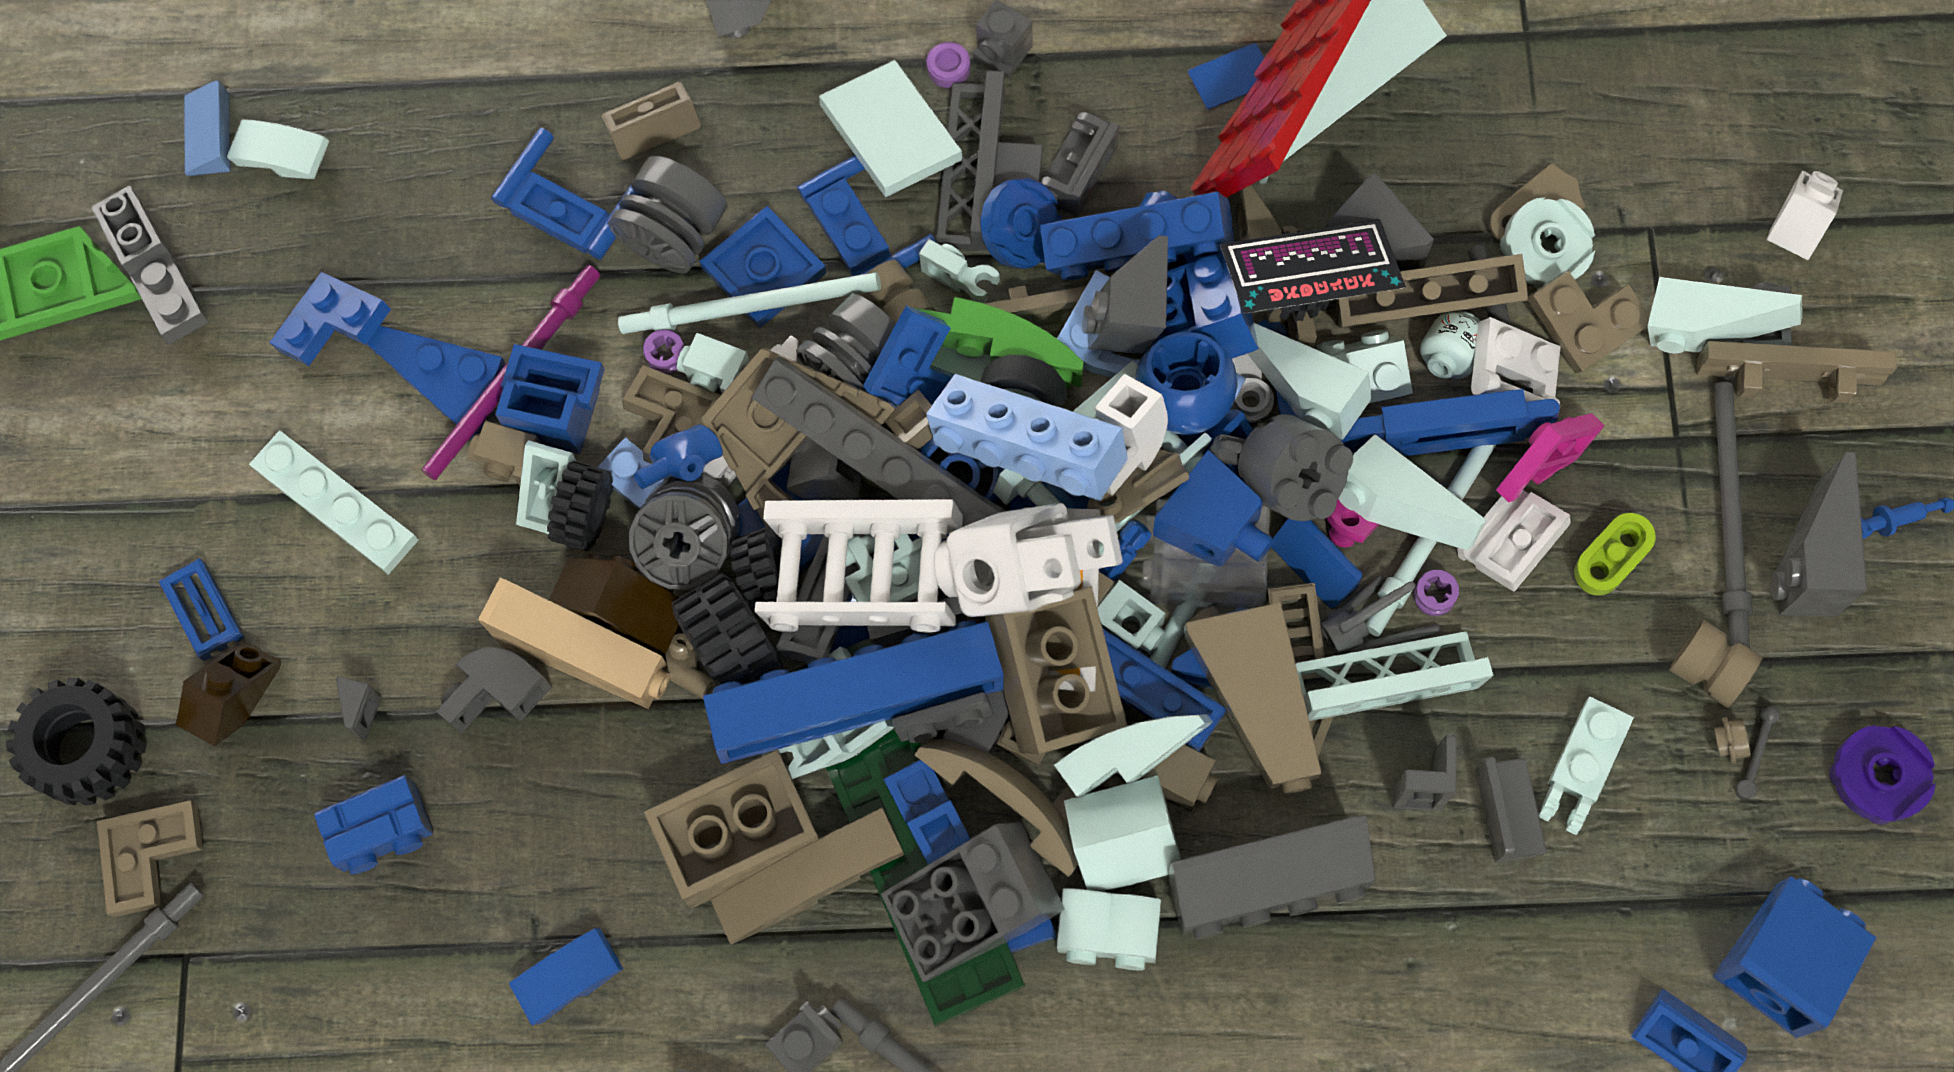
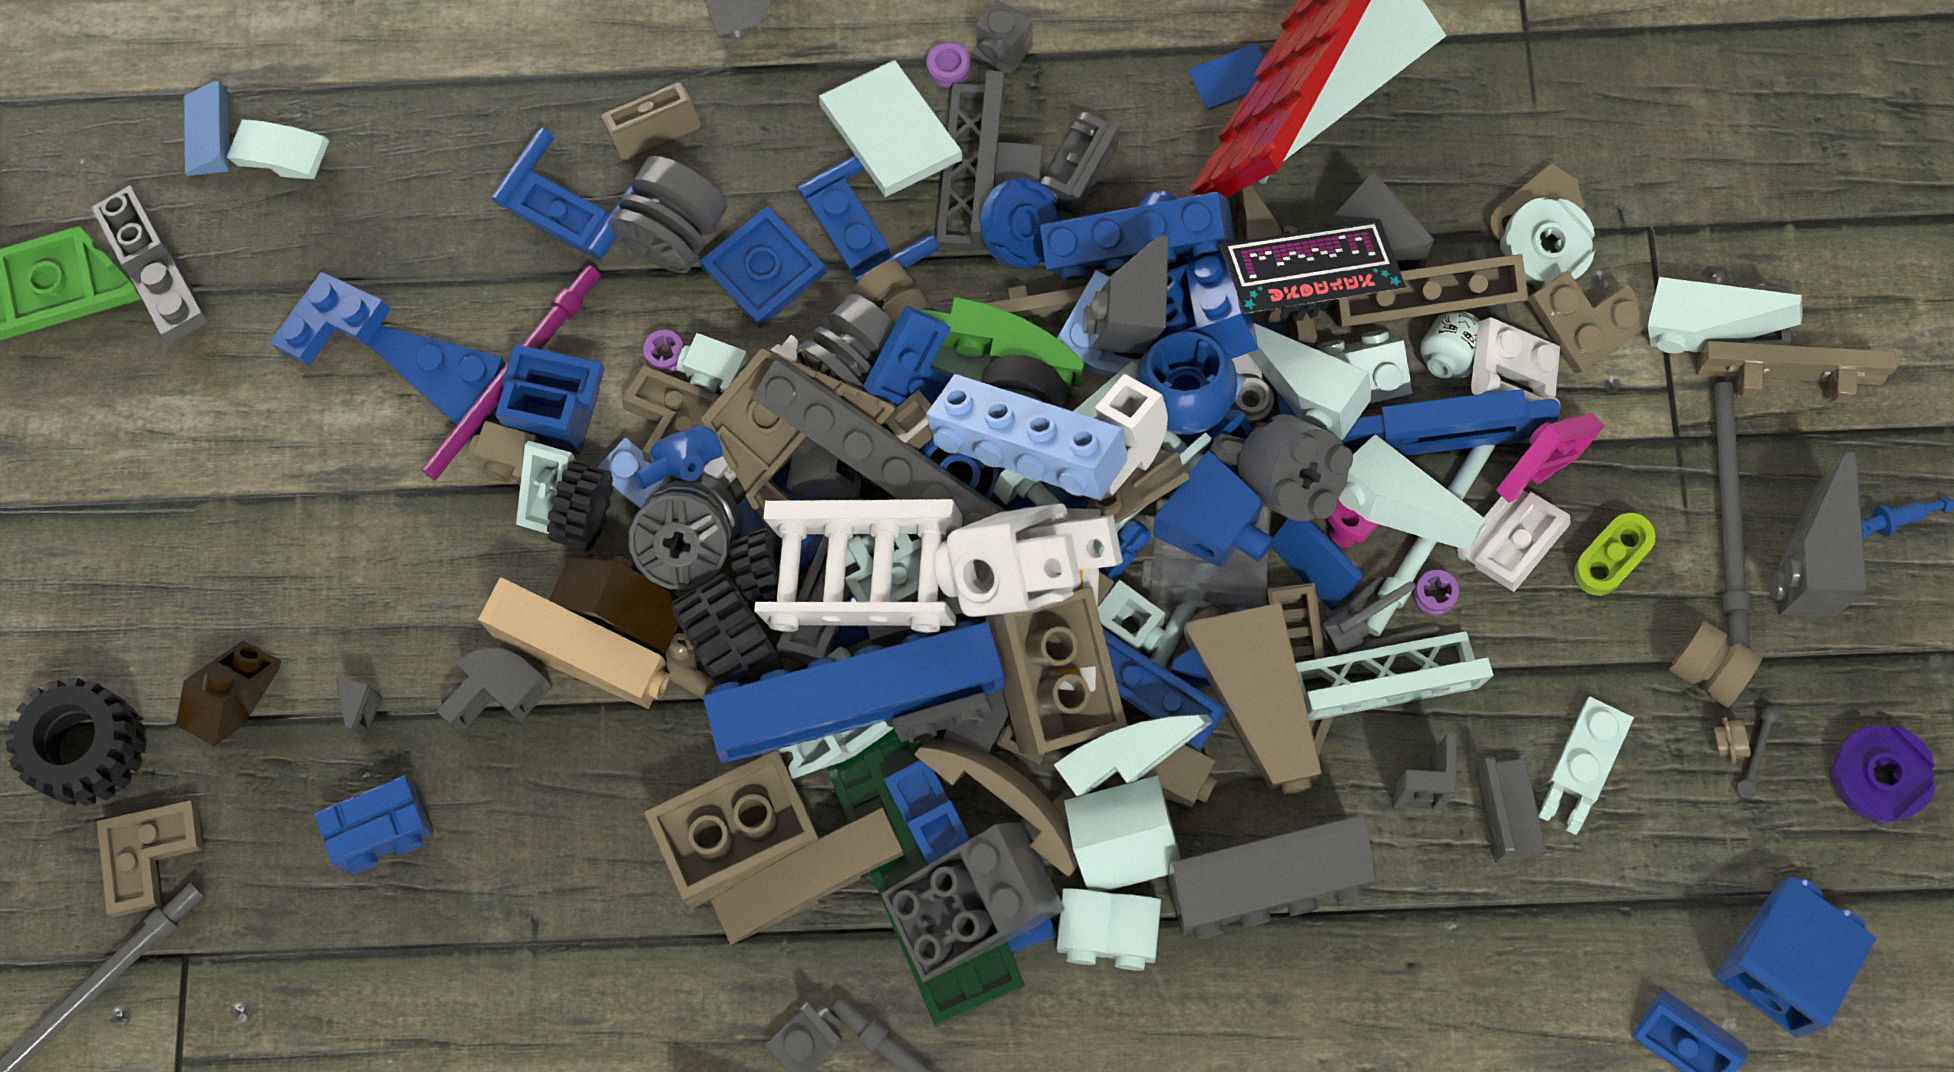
(218, 640): blue tile -> none
(334, 502): light aqua plate -> none
(565, 975): blue slope -> none
(668, 317): light aqua bar -> none
(951, 269): light aqua plate -> none
(1806, 213): white slope -> none

